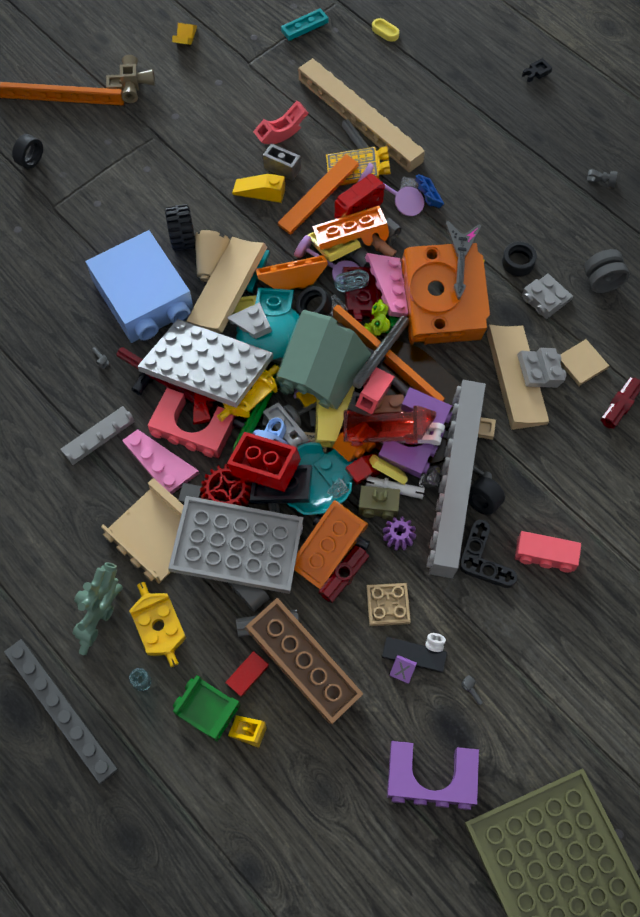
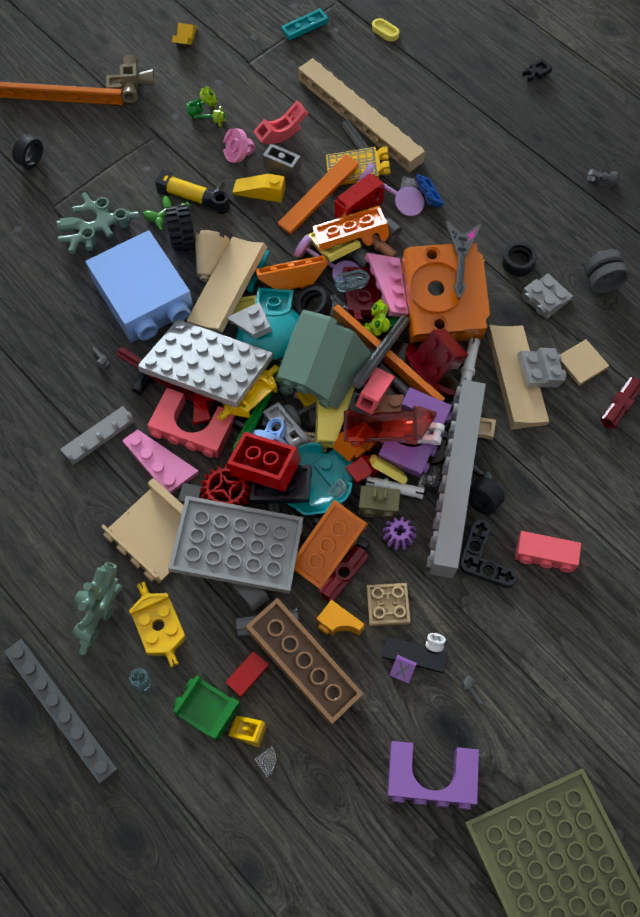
(87, 229): none -> sand green plant
(152, 216): none -> bright green piece
(208, 97): none -> plant
(216, 199): none -> piece
(237, 145): none -> bright pink tile
(267, 761): none -> clear tile
(337, 619): none -> light orange arch
(435, 358): none -> dark red piece
(468, 369): none -> white pin

